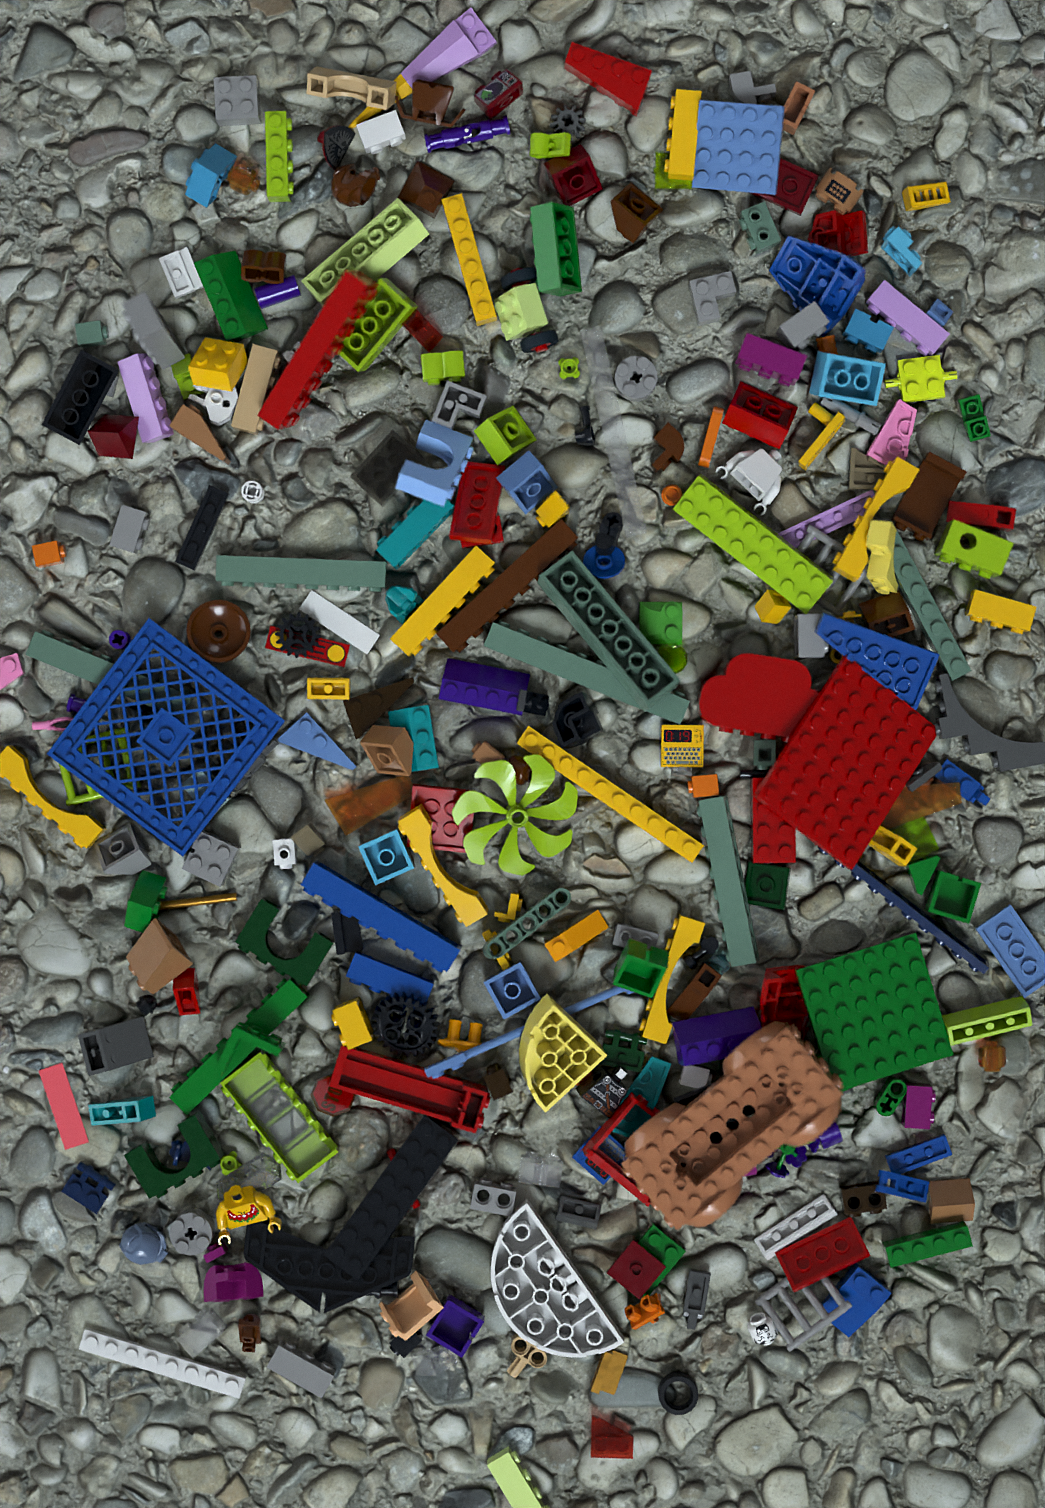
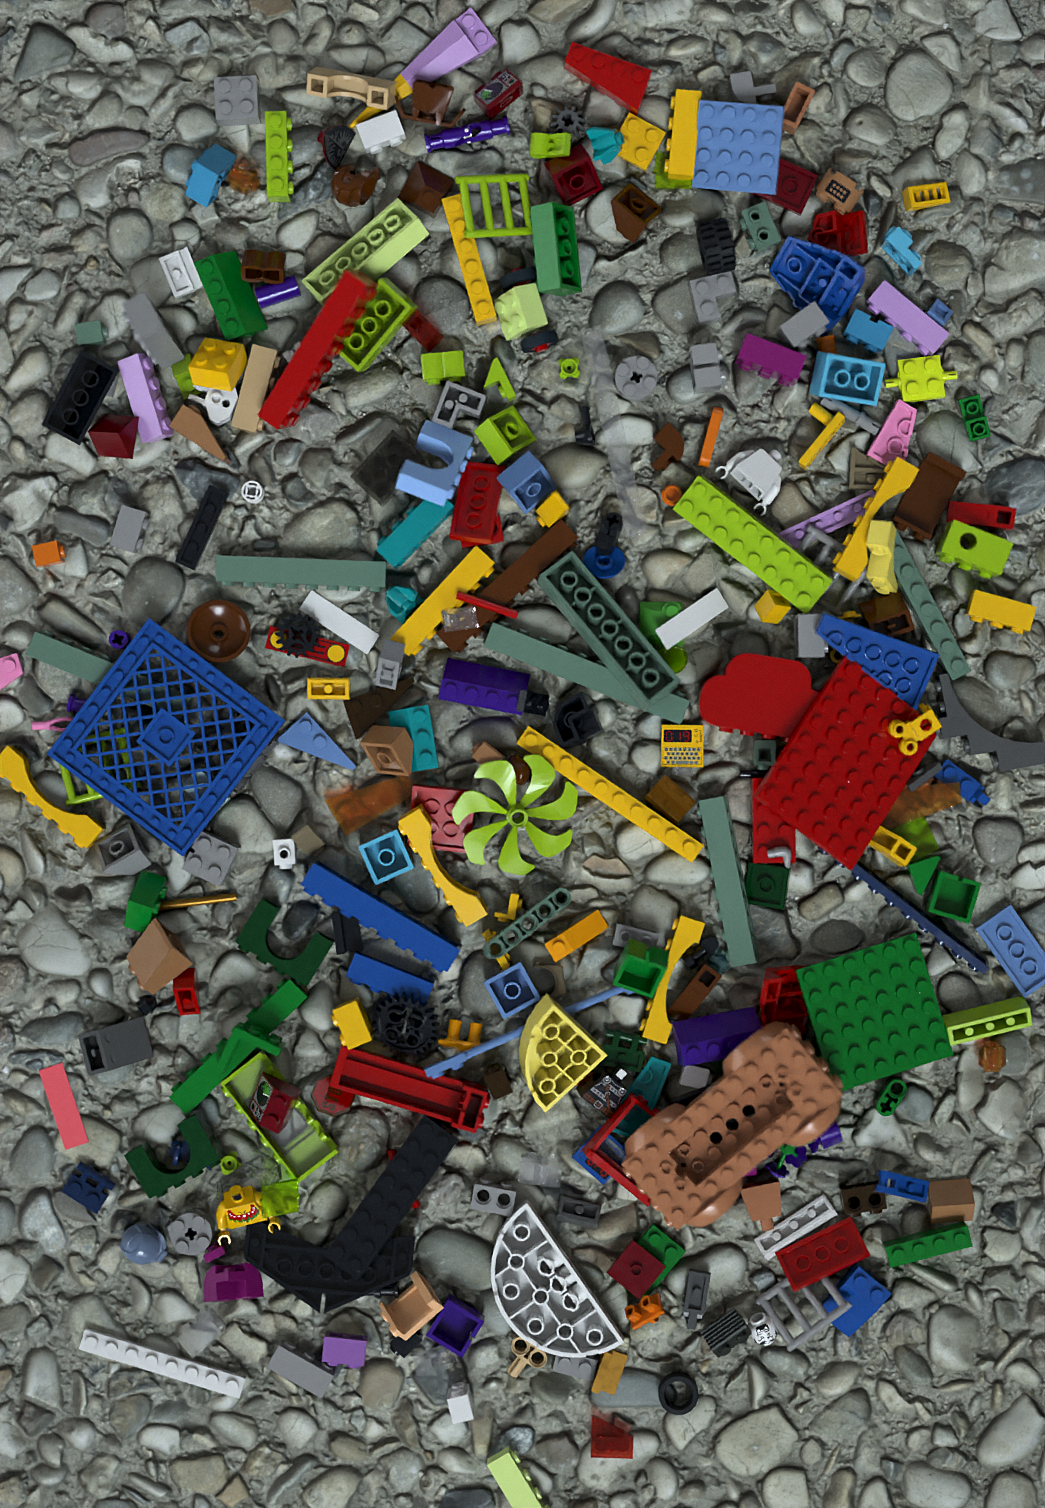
(122, 1110): teal slope -> none
(250, 1332): reddish brown hips -> none
(273, 1102): none -> dark red slope
(279, 1198): none -> clear neon green piece
(344, 1349): none -> medium lavender brick
(390, 664): none -> light grey brick
(459, 619): none -> clear slope
(460, 1402): none -> white brick
(487, 605): none -> red bar
(497, 375): none -> lime slope
(502, 179): none -> lime bar
(557, 971): none -> dark tan helmet
(576, 1366): none -> light grey plate
(605, 143): none -> teal brick
(640, 141): none -> yellow plate
(670, 799): none -> pearl gold panel
(691, 618): none -> white sticker
(703, 785): orange brick -> none
(705, 368): none -> light grey piece
(716, 246): none -> black tyre
(726, 1333): none -> pearl dark grey brick
(760, 415): red slope -> none
(763, 1201): none -> nougat torso
(781, 851): none -> light grey animal
(911, 731): none -> yellow piece
(917, 1106): magenta brick -> none
(918, 1155): blue plate -> none

